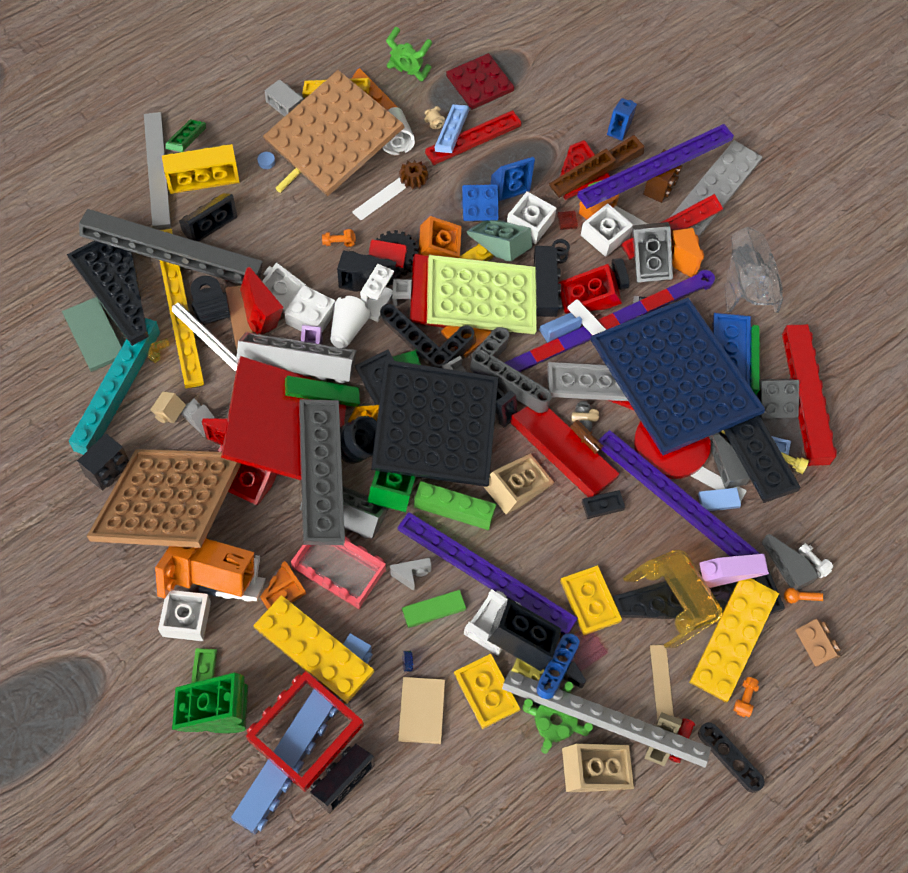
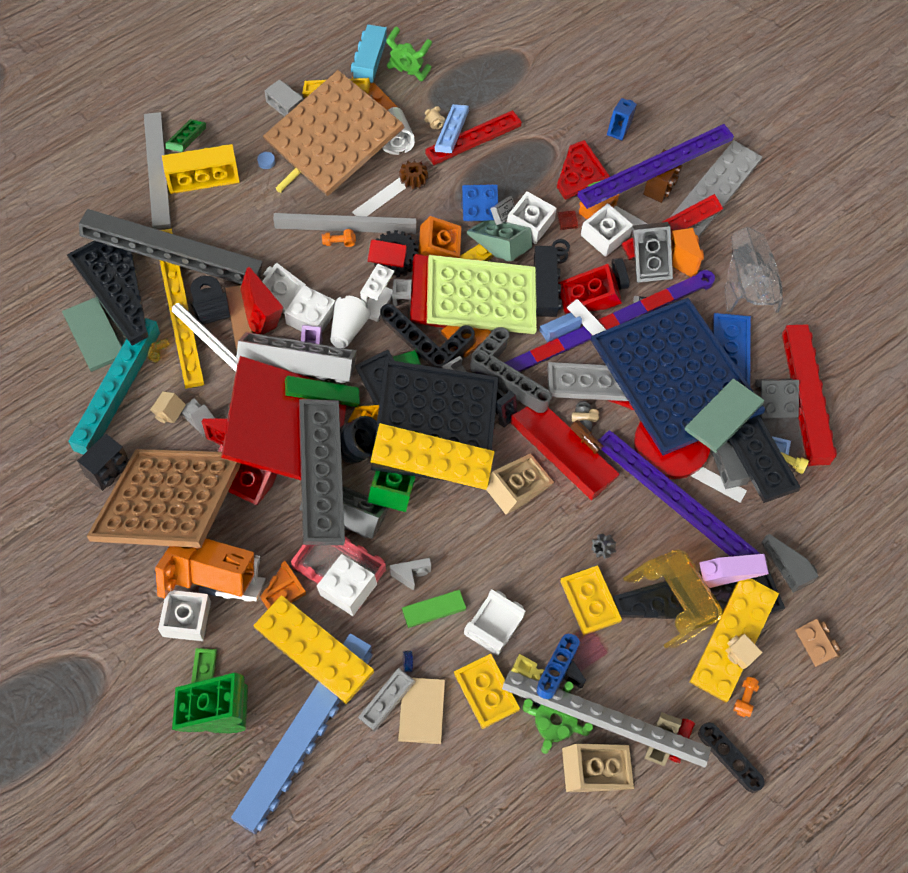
(209, 217): black slope -> none
(331, 752): red window -> none
(341, 223): none -> light grey tile
(342, 777): black slope -> none
(347, 584): none -> white brick
(356, 269): black slope -> none
(369, 52): none -> medium azure brick
(386, 699): none -> light grey tile
(432, 456): none -> yellow plate
(454, 505): bright green brick -> none
(480, 81): dark red plate -> none
(485, 572): dark purple plate -> none
(502, 209): none -> light grey tile
(513, 178): blue slope -> none
(524, 634): black brick -> none
(598, 166): reddish brown slope -> none
(603, 504): black plate -> none
(603, 546): none -> dark grey gear
(661, 680): tan sticker -> none
(720, 499): light blue tile -> none
(724, 415): none -> sand green tile
(742, 651): none -> tan brick
(754, 359): green tile -> none
(793, 596): orange bar -> none
(823, 567): white bar -> none

